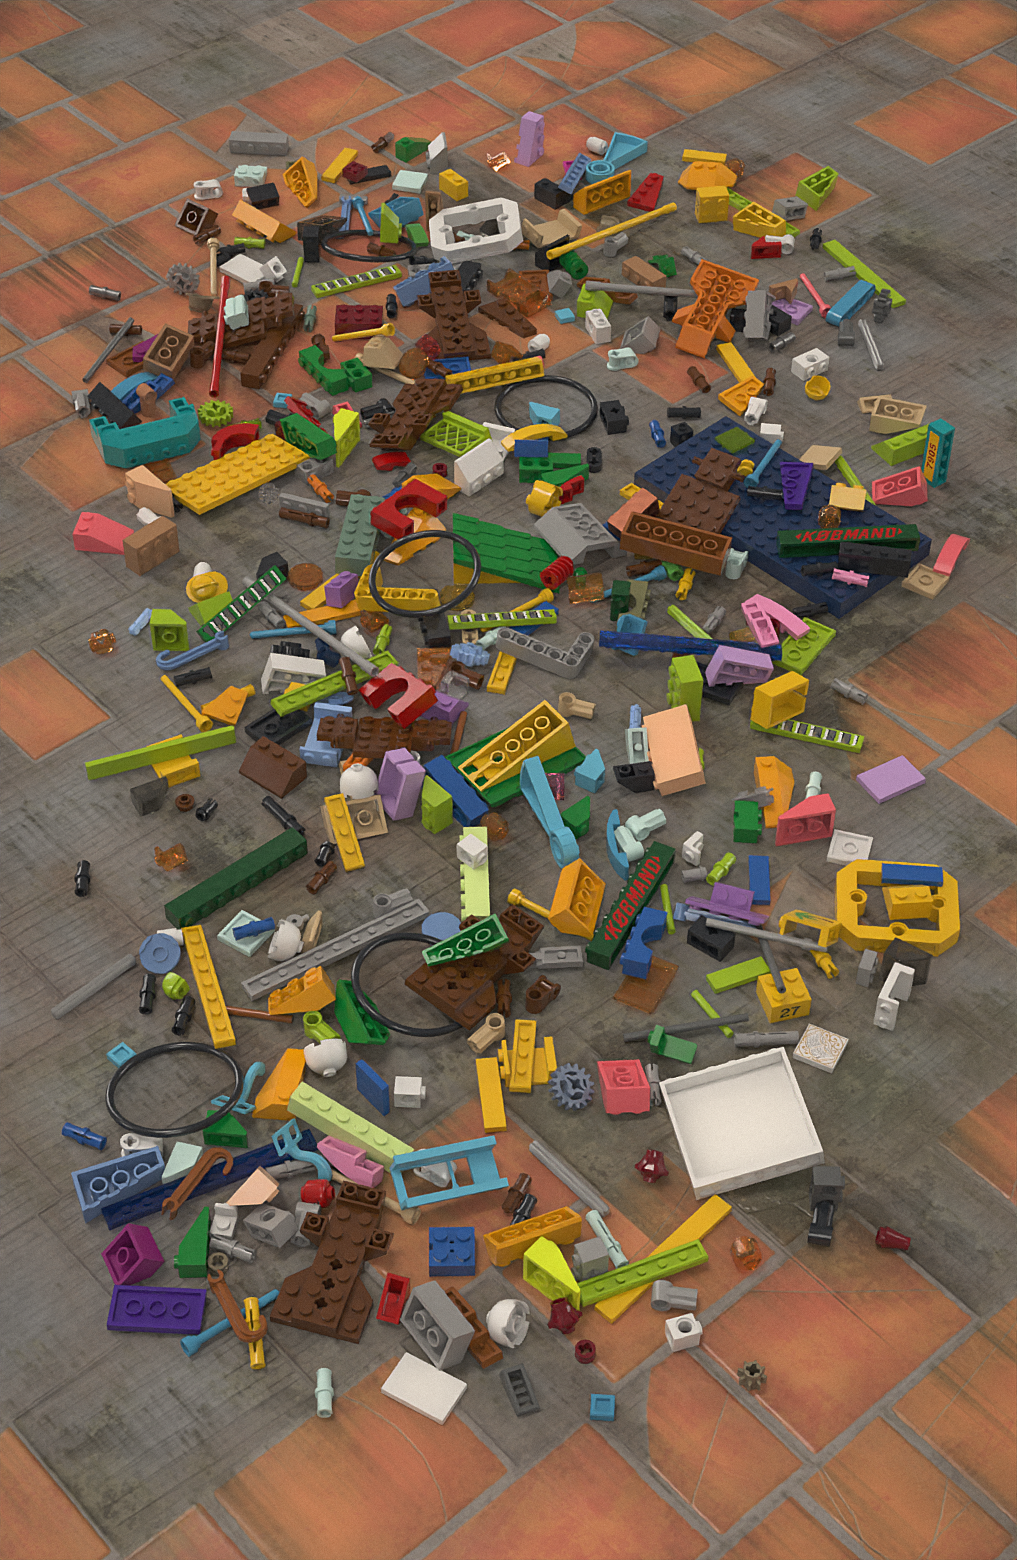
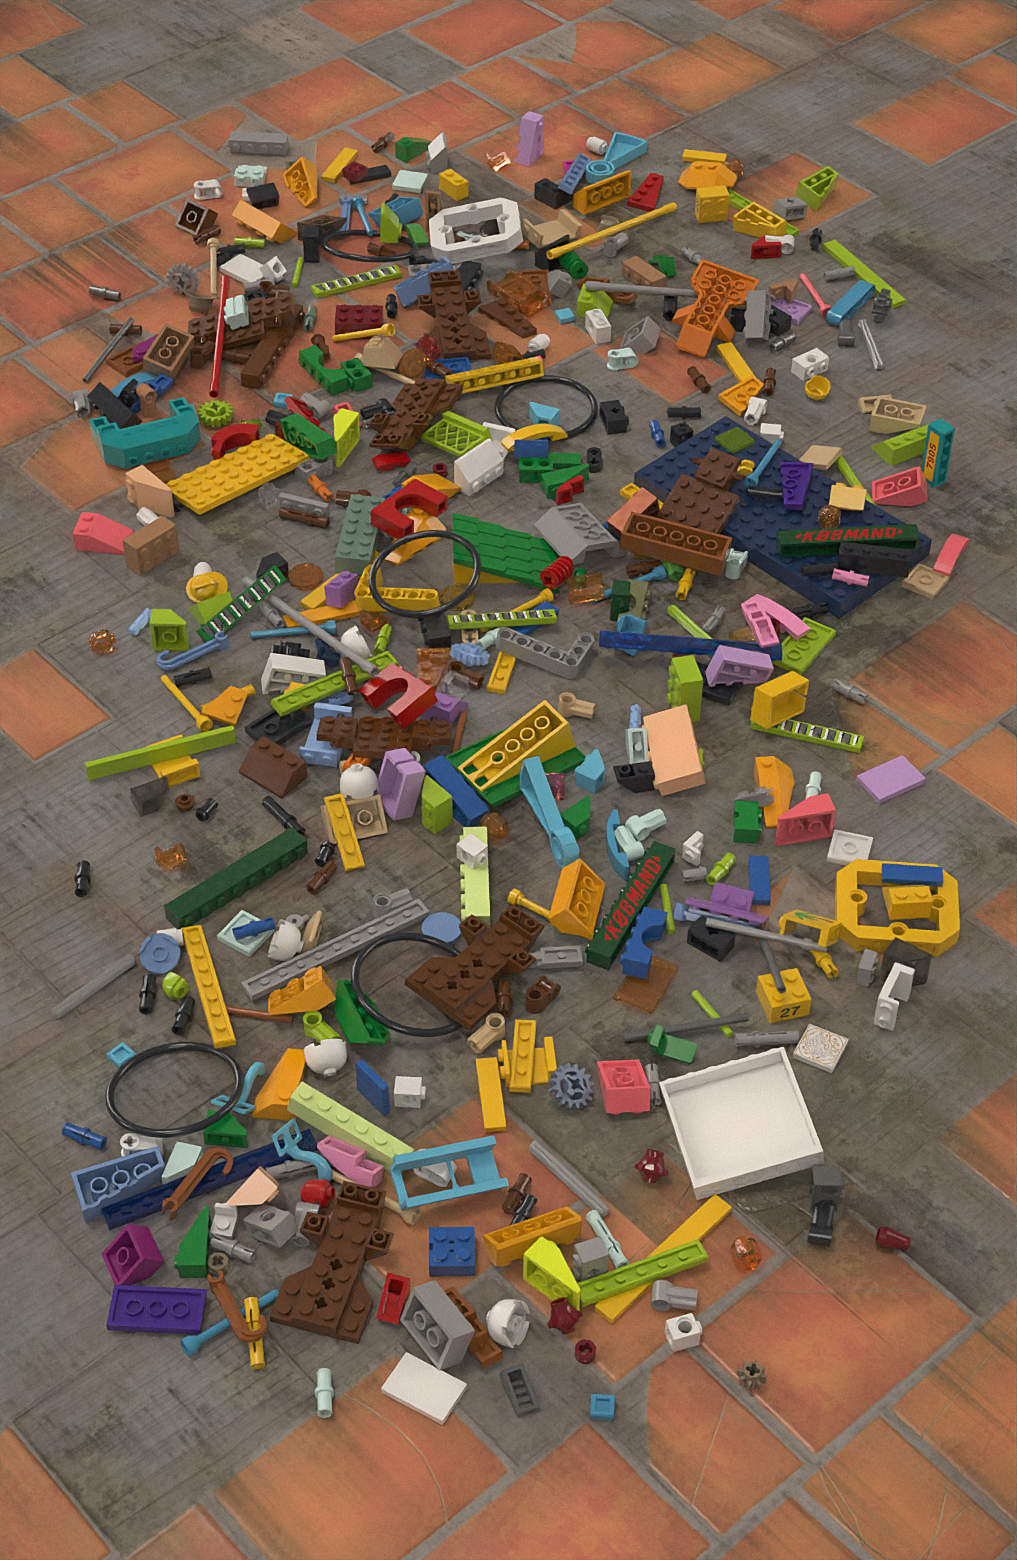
(127, 394): none -> black bracket
(475, 940): green wedge -> none
(543, 498): yellow brick -> none
(737, 975): lime tile -> none

